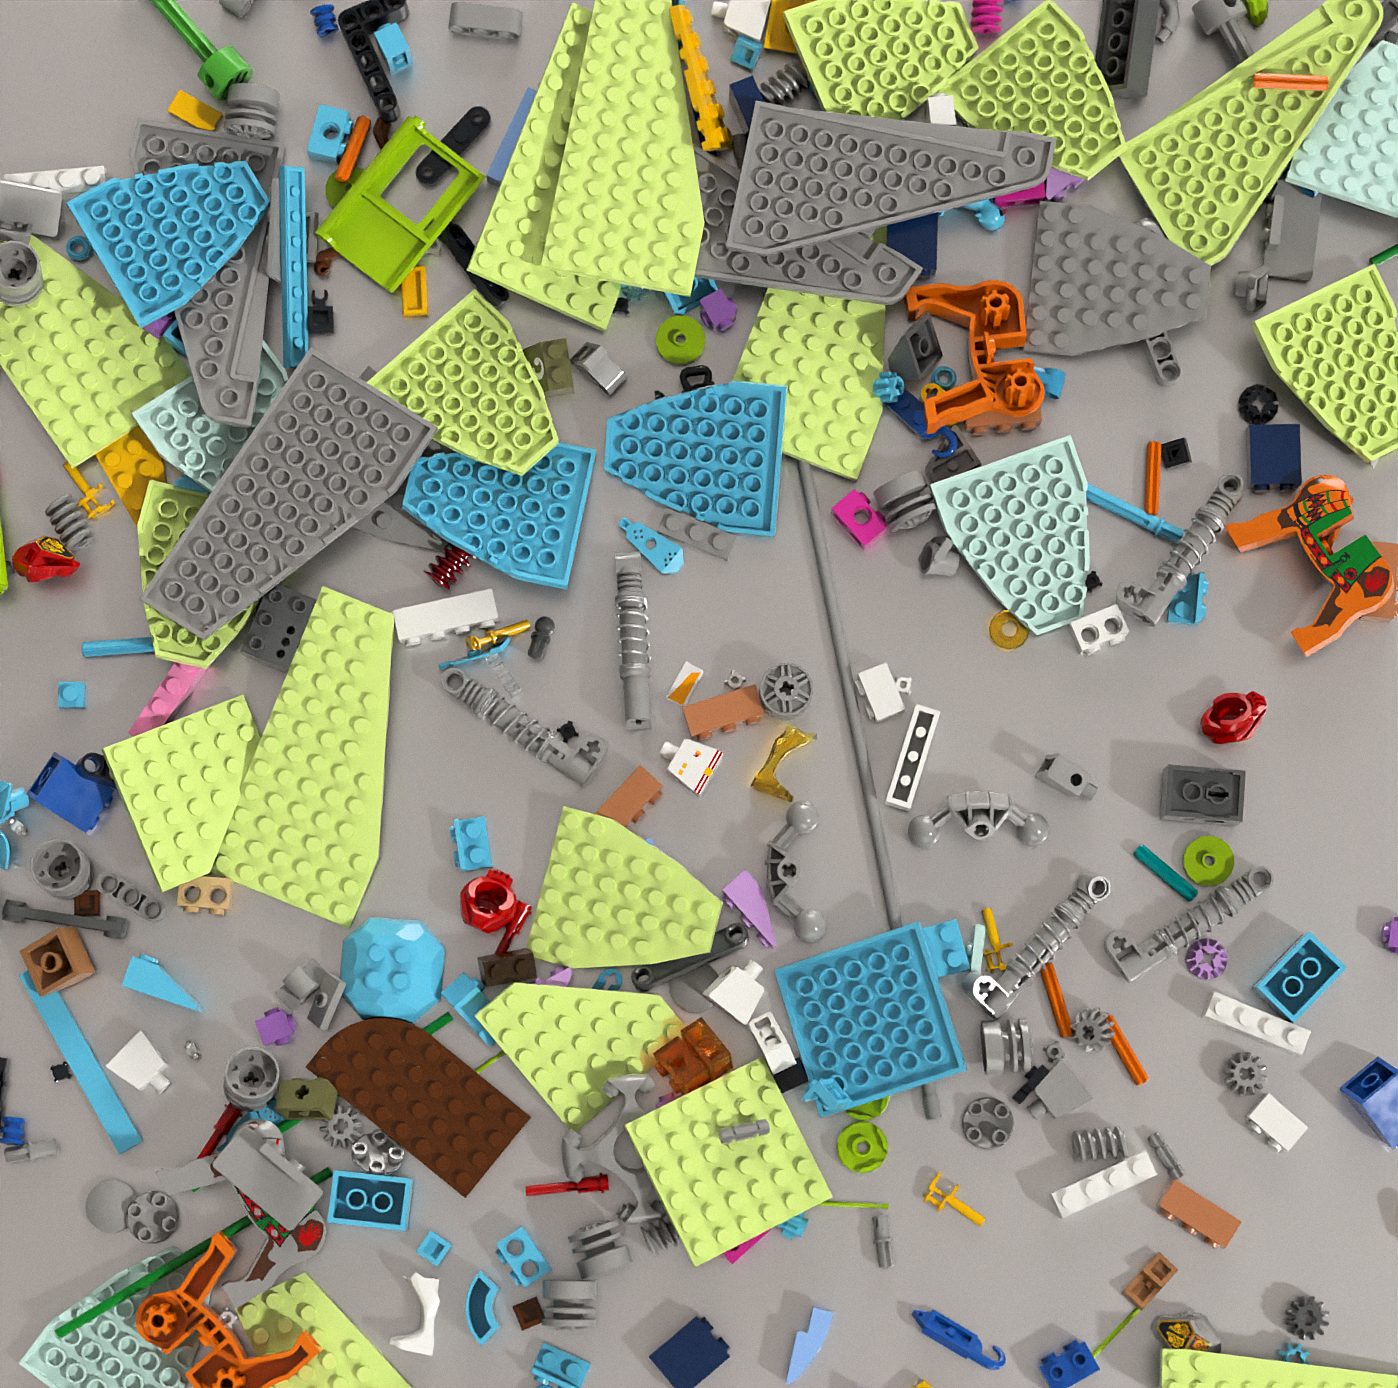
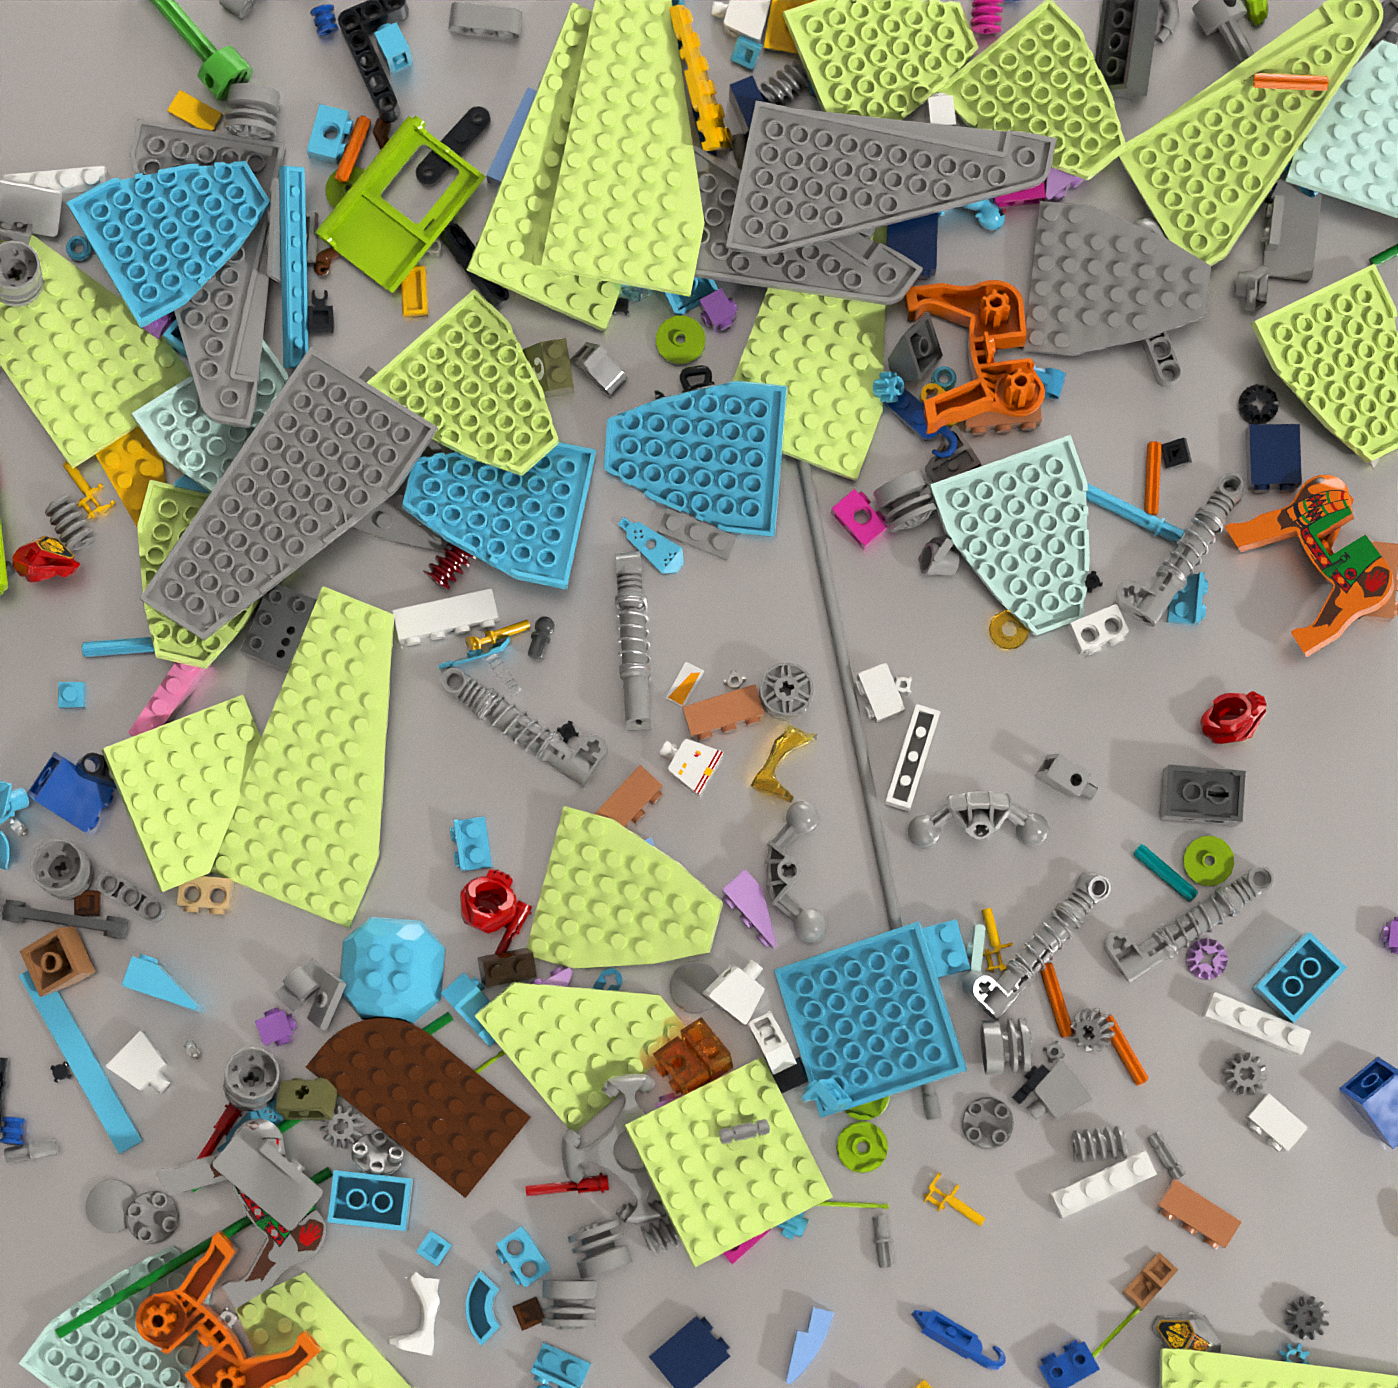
(668, 970): dark grey piece -> none

